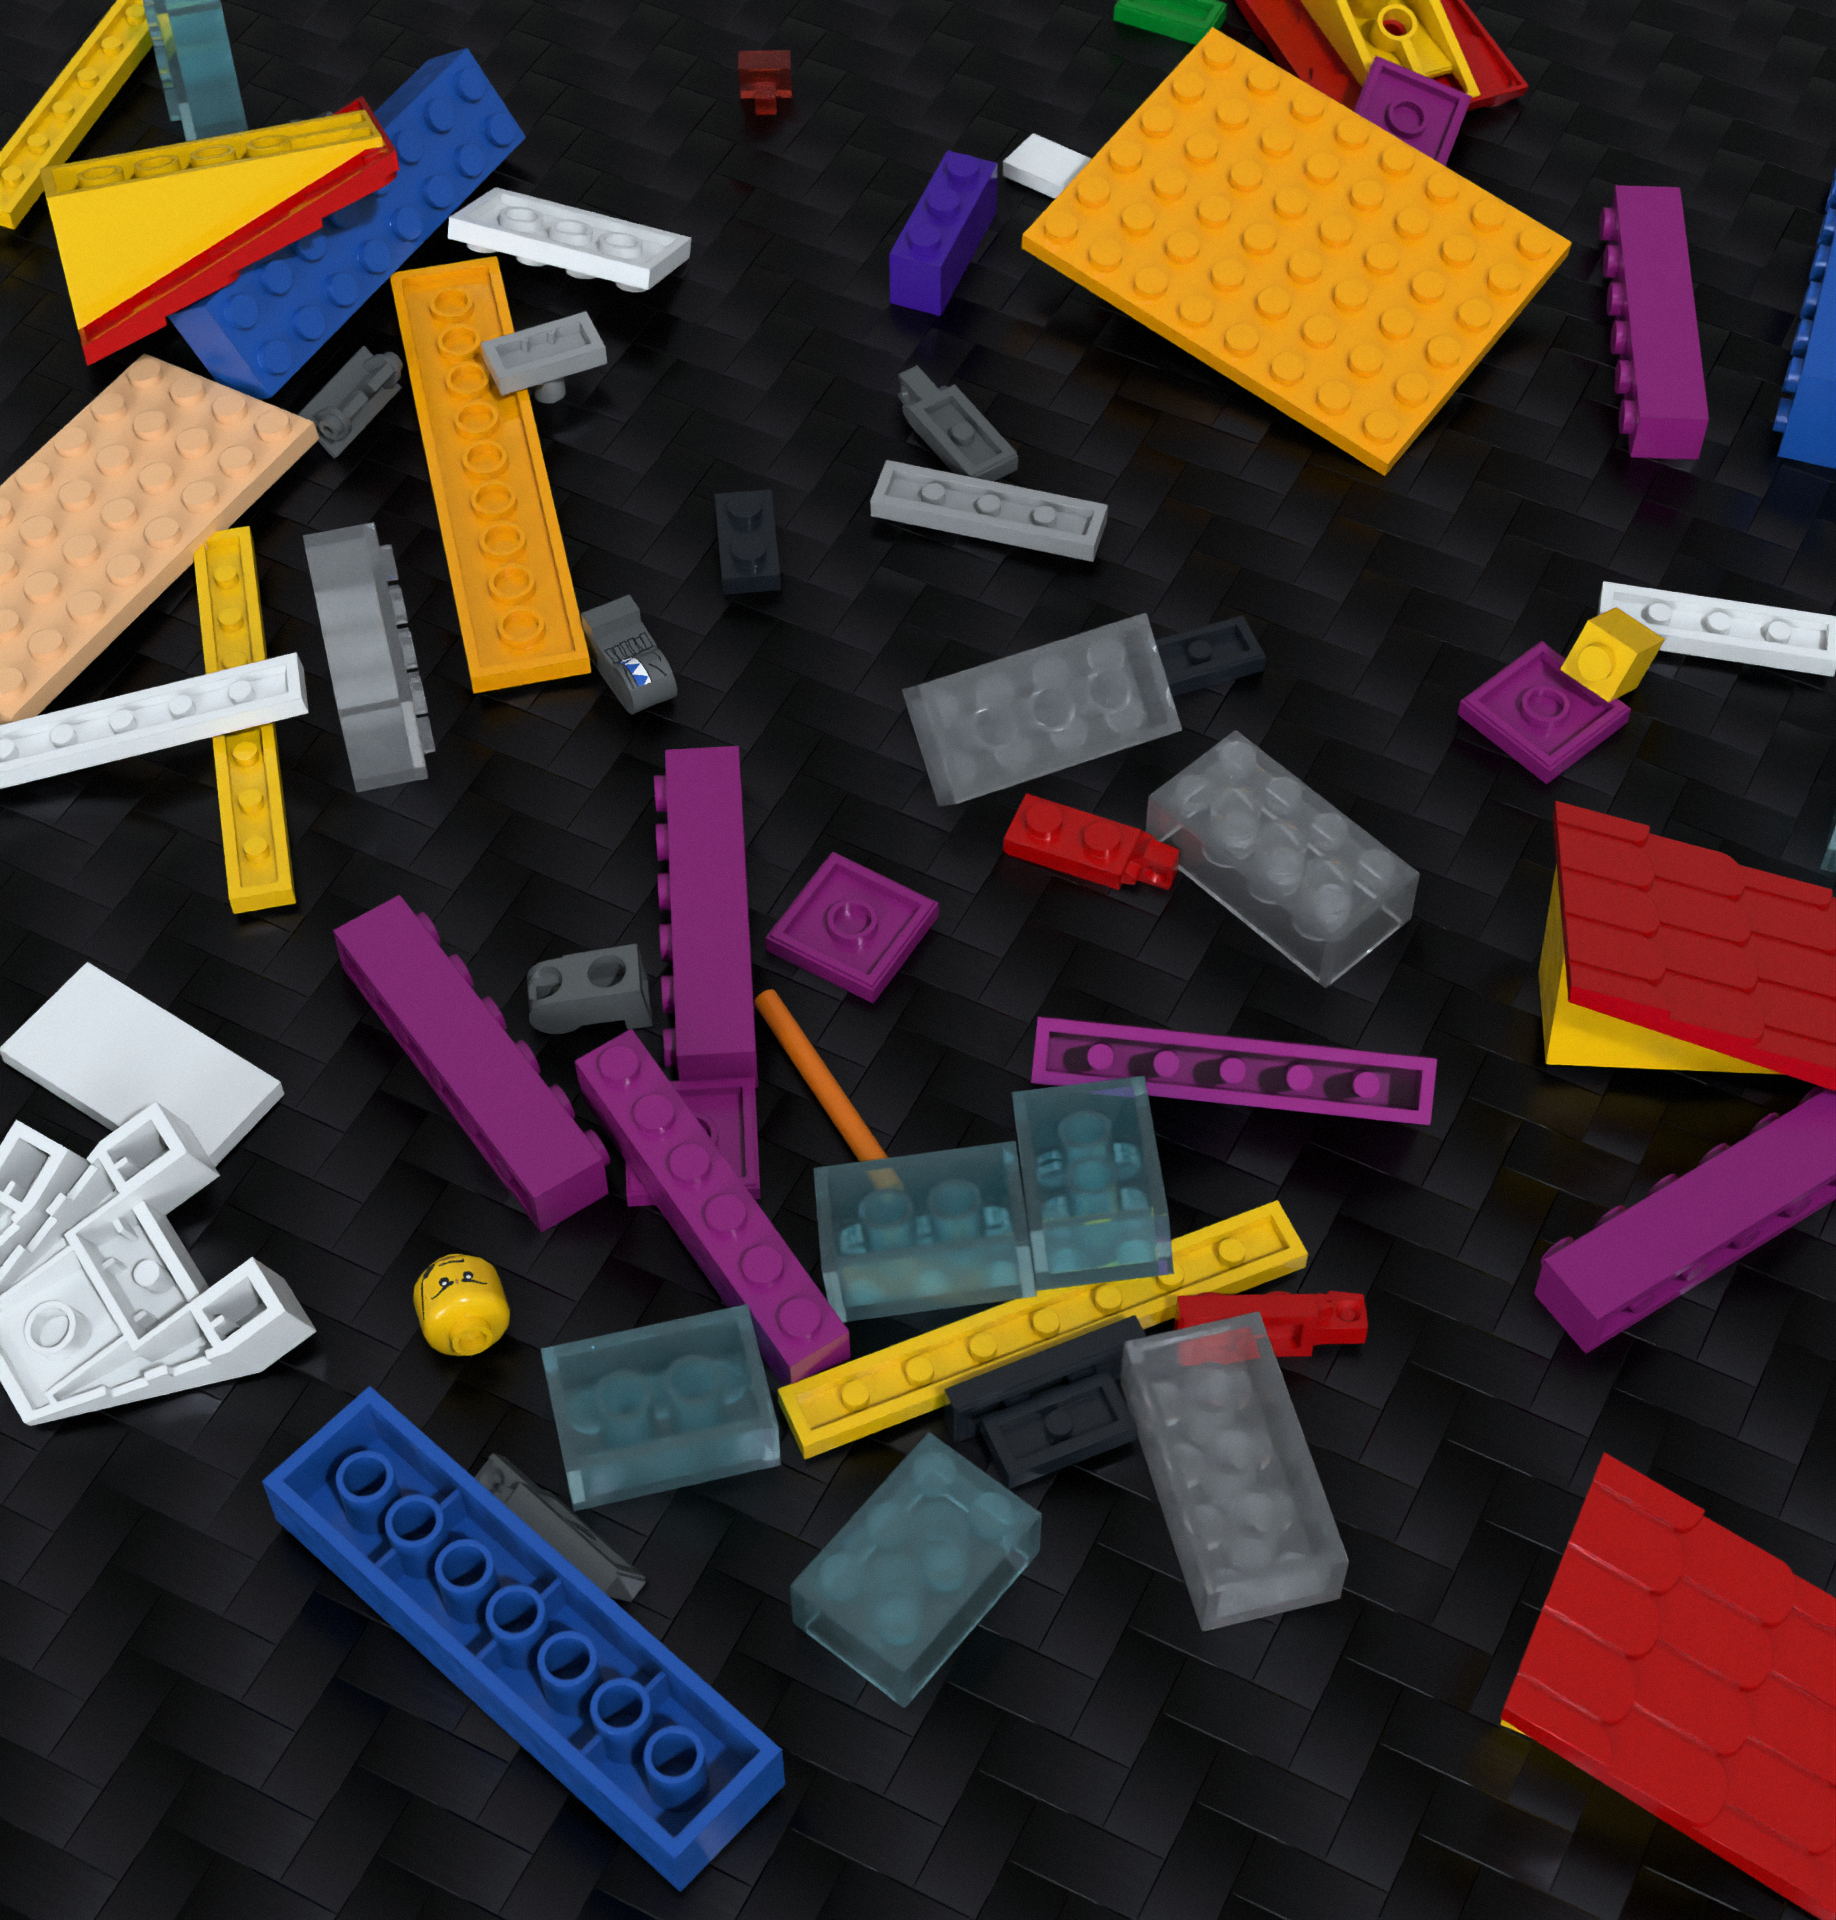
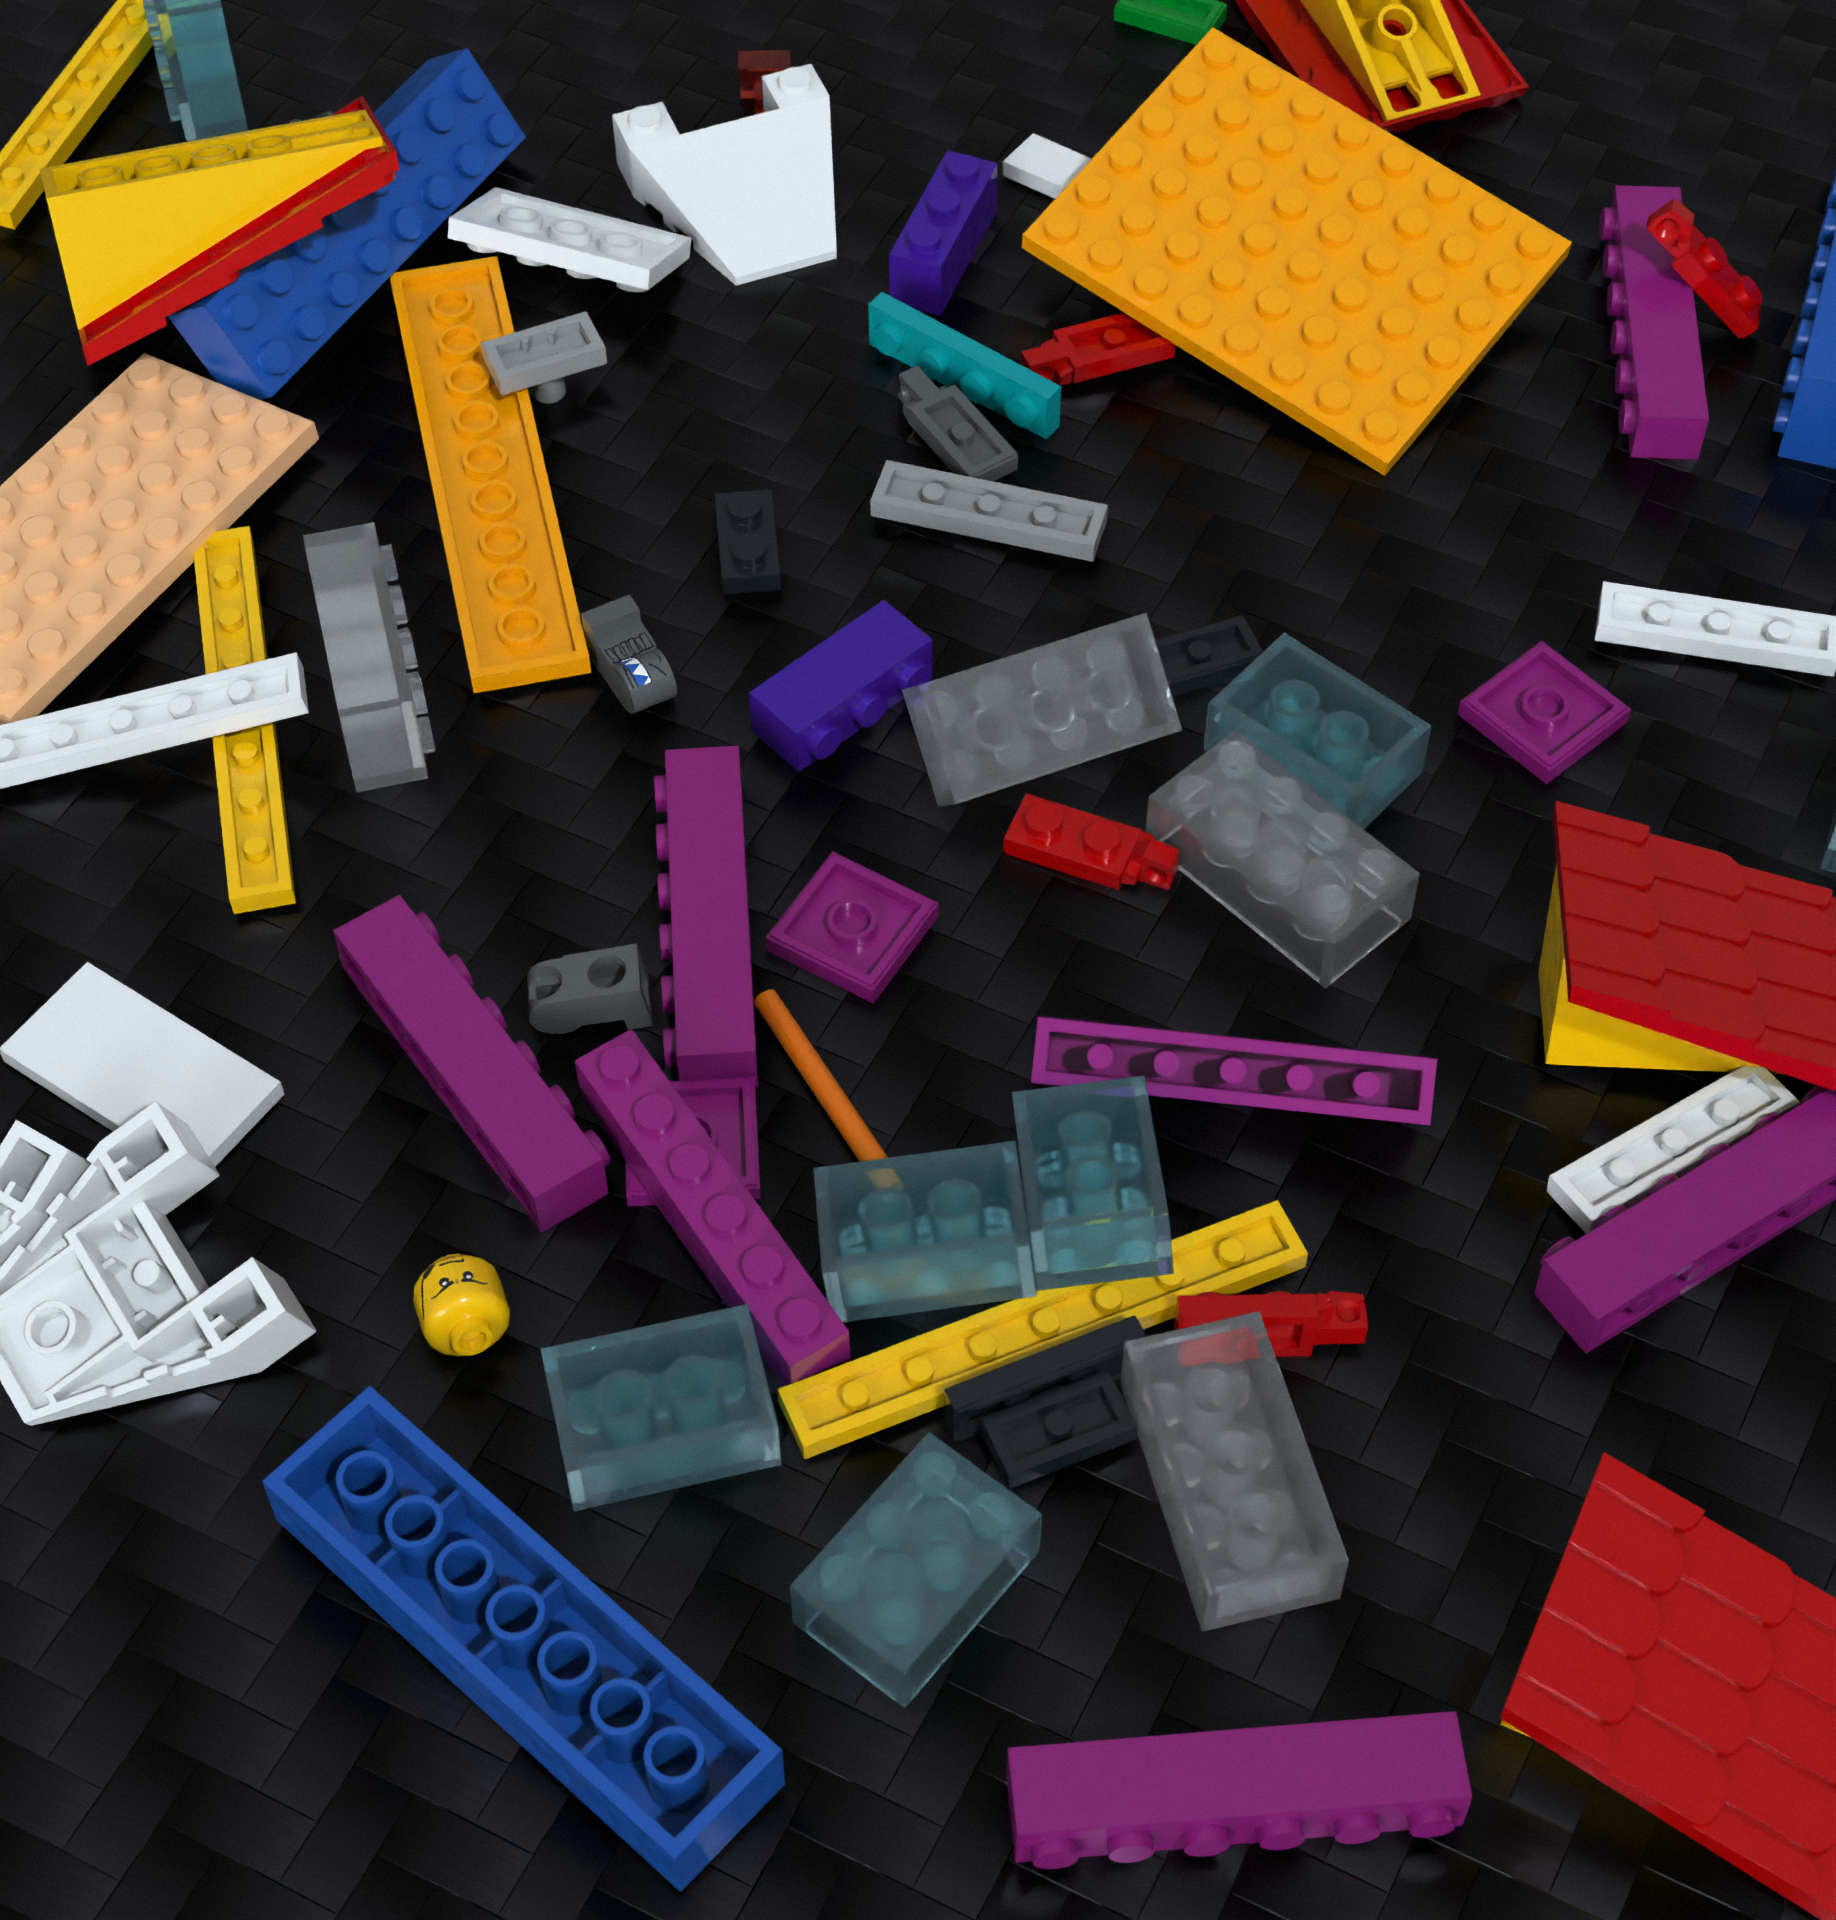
(353, 398): dark grey hinge -> none
(561, 1529): dark grey hinge -> none
(744, 189): none -> white wedge
(840, 685): none -> dark purple brick
(959, 360): none -> teal plate
(1097, 350): none -> red hinge
(1237, 1789): none -> magenta brick
(1323, 728): none -> clear light blue brick
(1412, 108): magenta tile -> none
(1612, 654): yellow brick -> none
(1667, 1144): none -> white plate
(1706, 268): none -> red hinge

